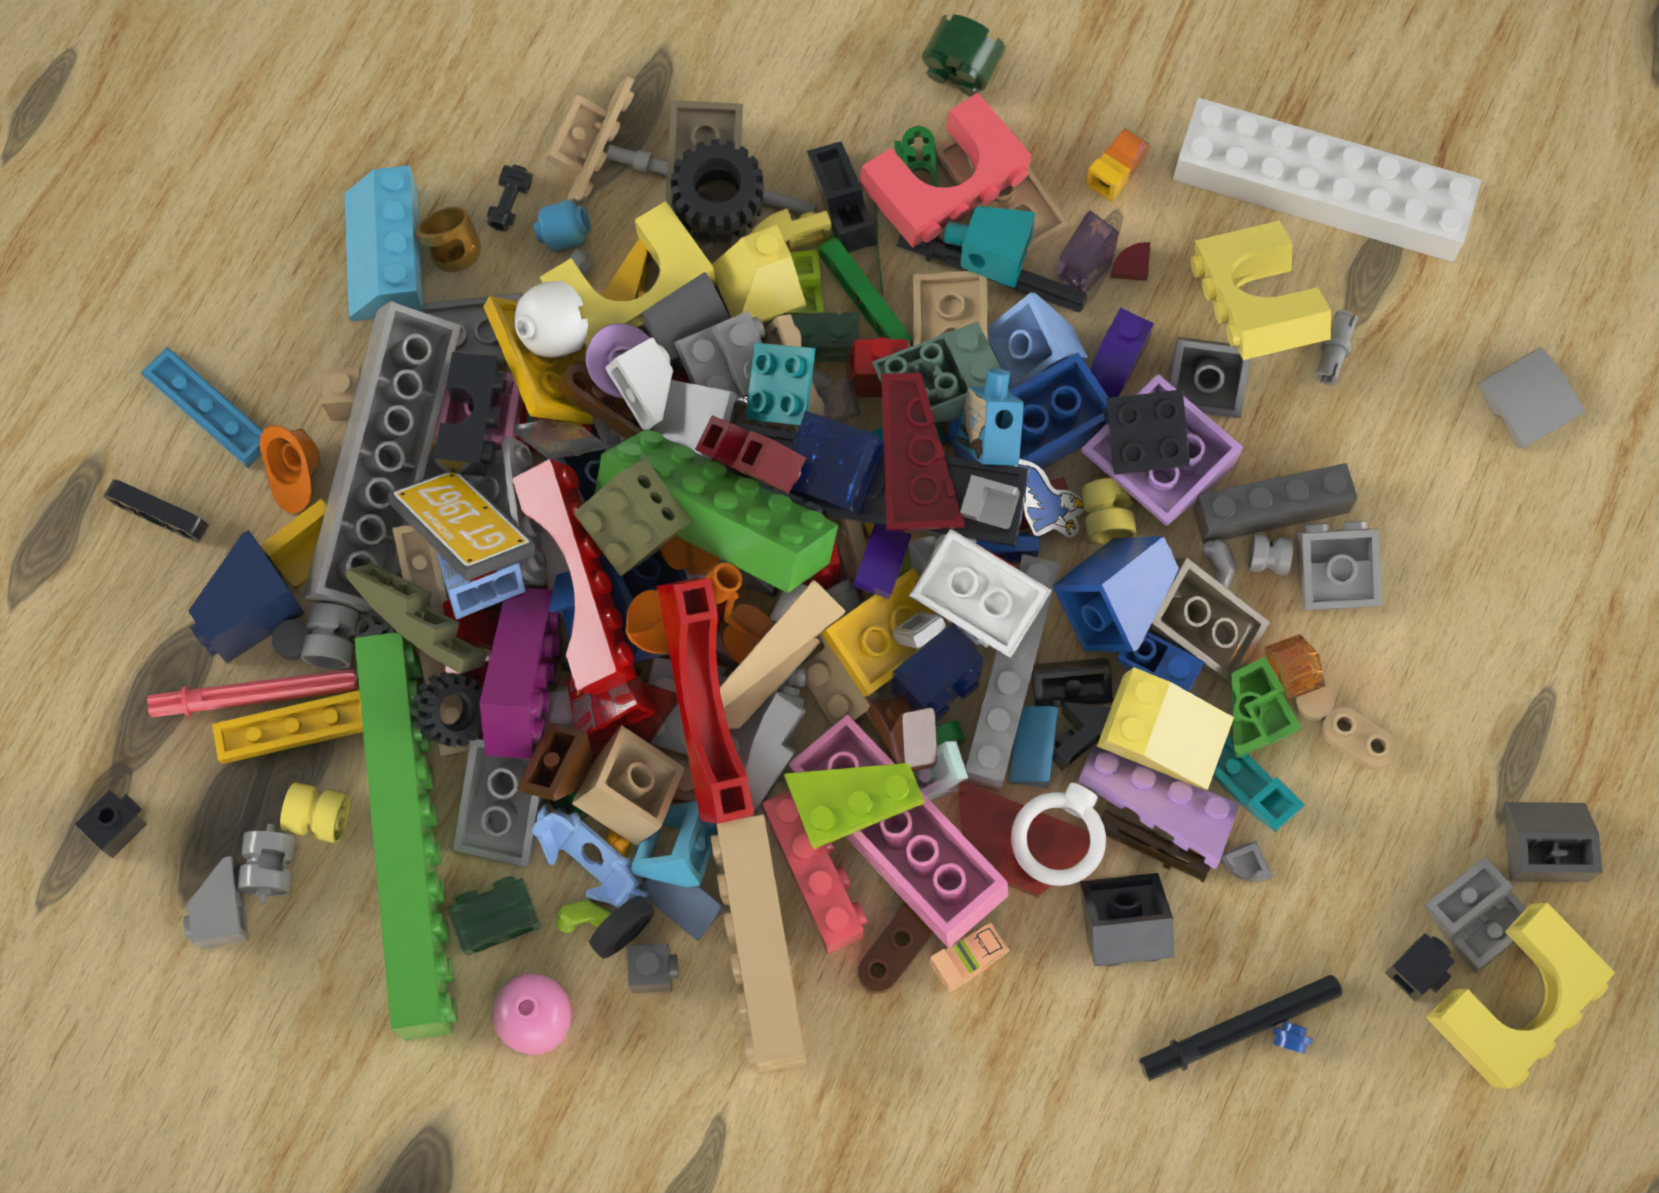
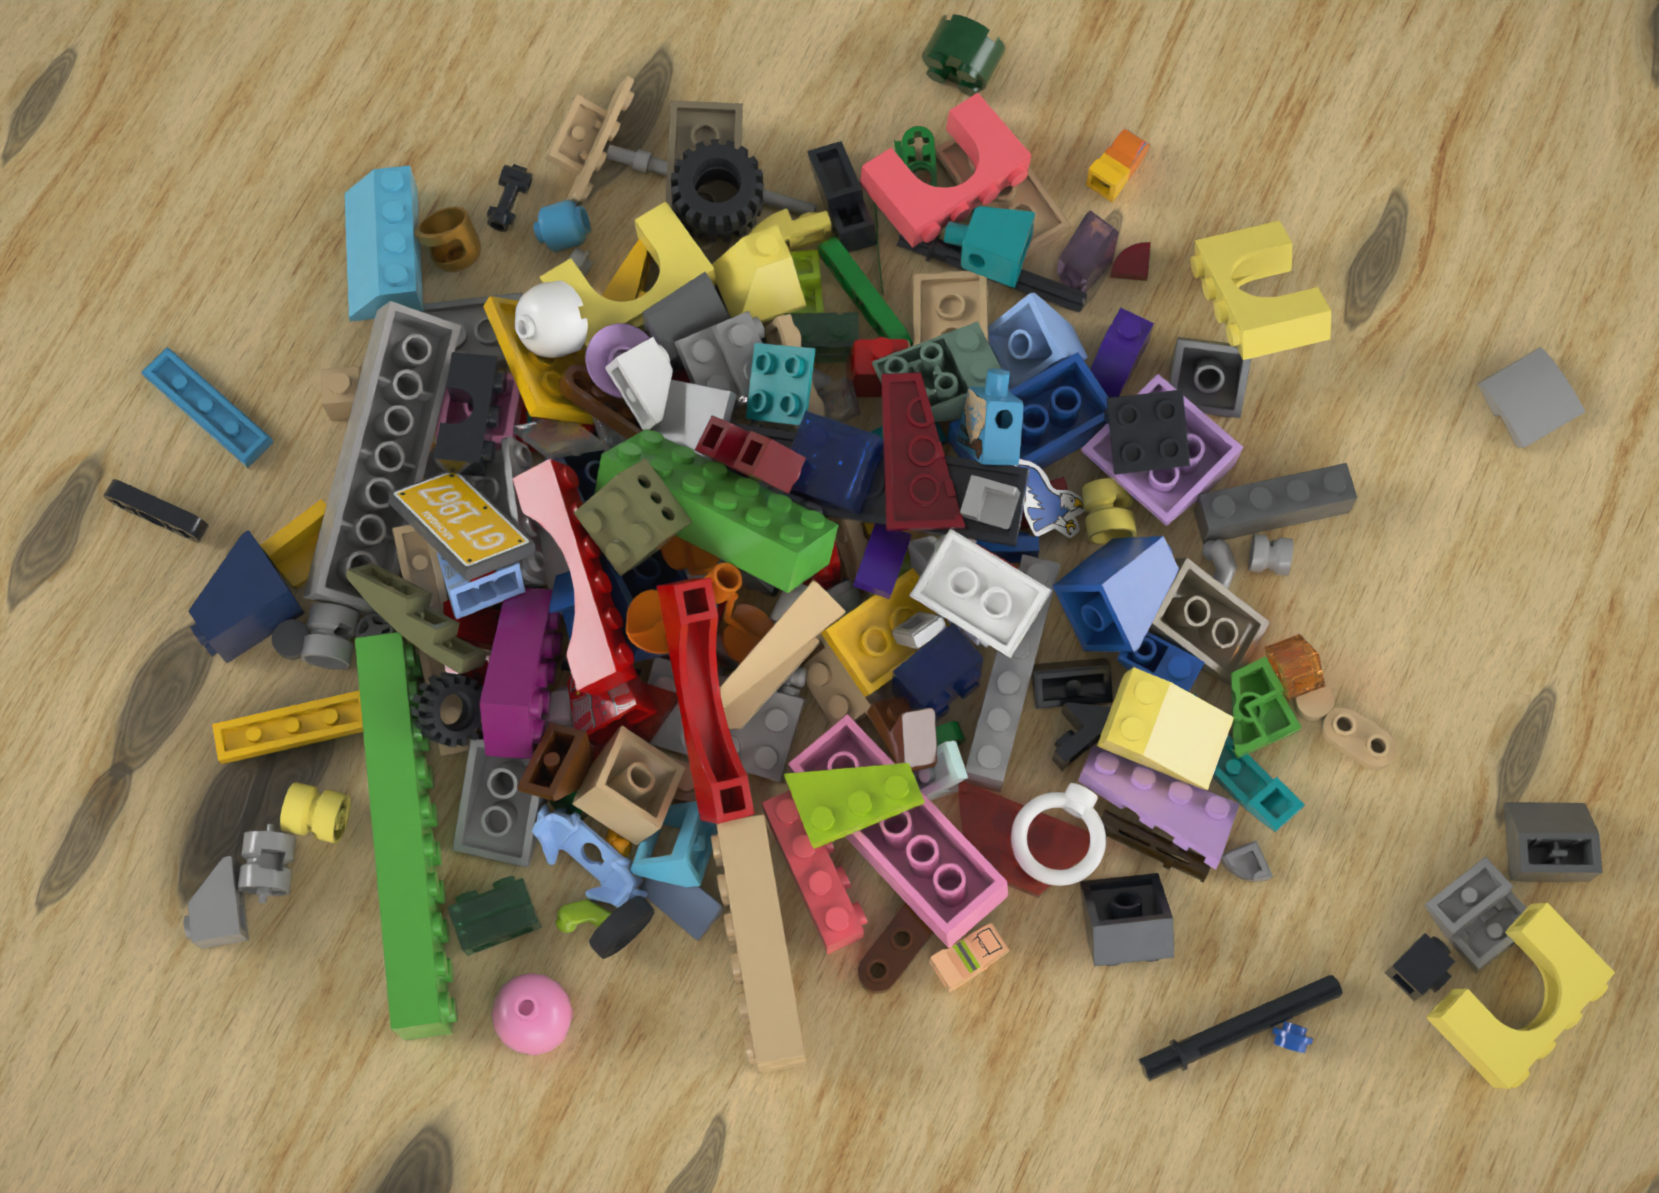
(112, 822): black brick -> none
(251, 693): coral axle -> none
(290, 465): orange piece -> none
(651, 968): dark grey brick -> none
(769, 753): light grey slope -> none
(1034, 746): dark azure slope -> none
(1327, 180): white brick -> none
(1336, 347): light grey pin -> none
(1339, 566): light grey plate -> none

